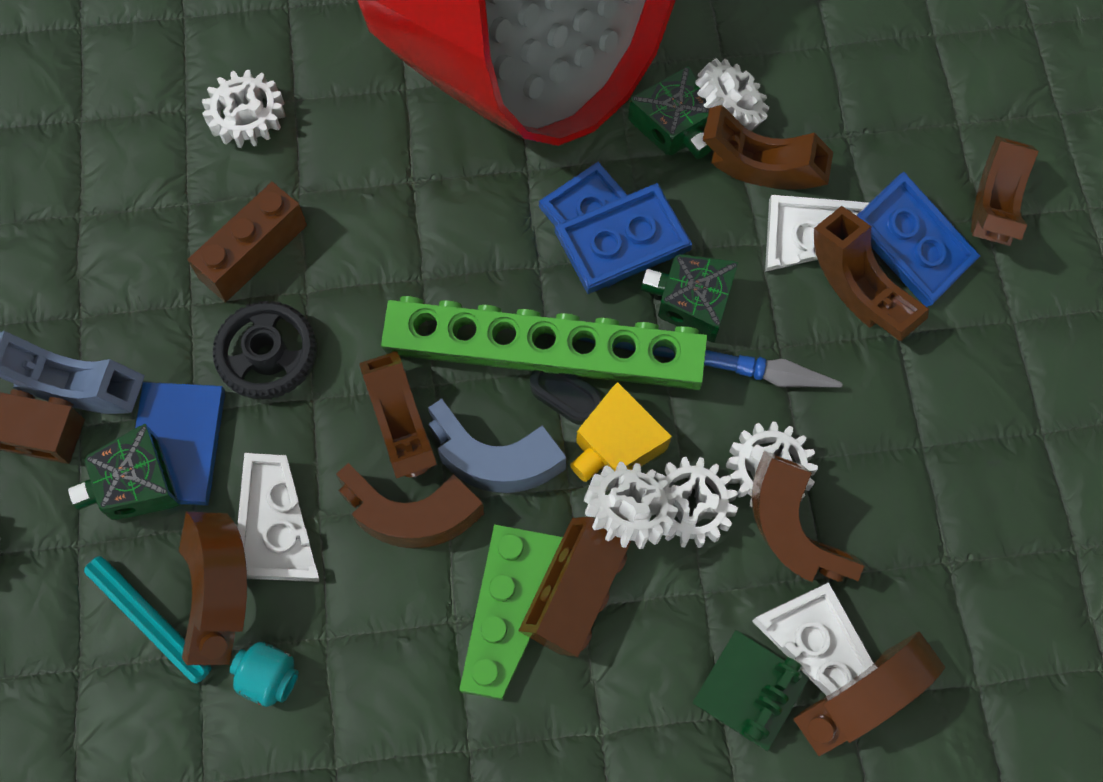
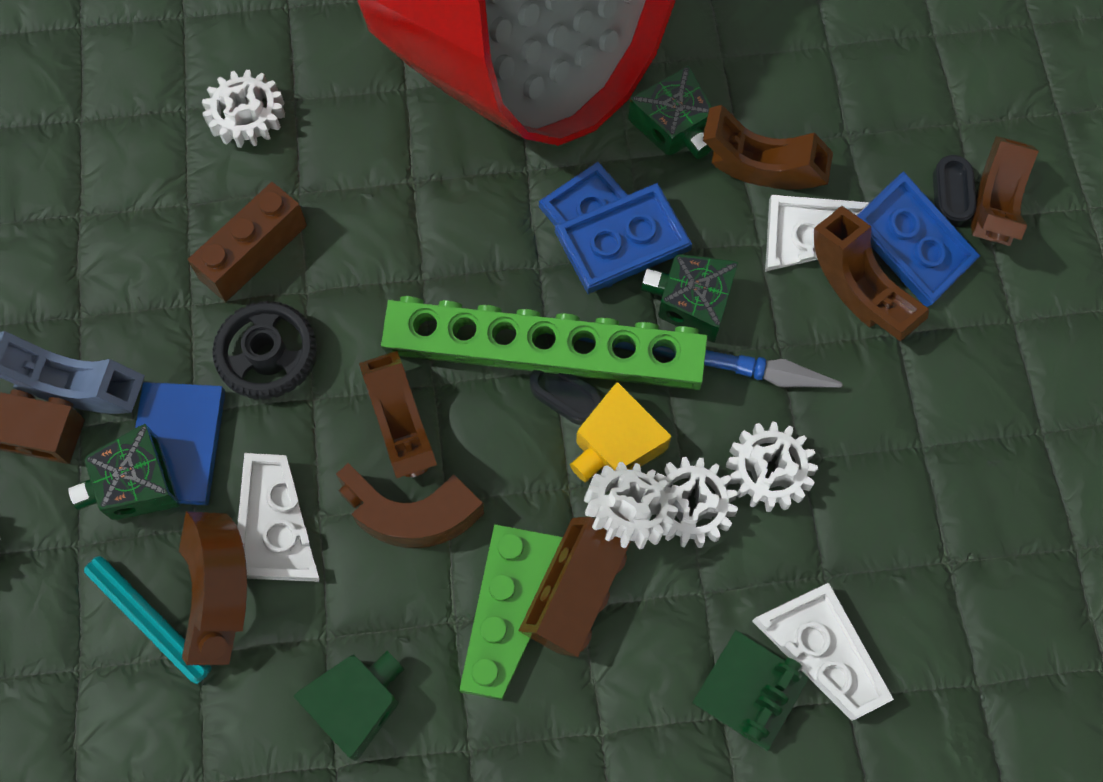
(263, 674): teal head -> none
(352, 701): none -> dark green torso
(495, 468): sand blue arch -> none
(734, 90): white gear -> none
(776, 504): reddish brown arch -> none
(872, 696): reddish brown arch -> none
(955, 189): none -> black tile

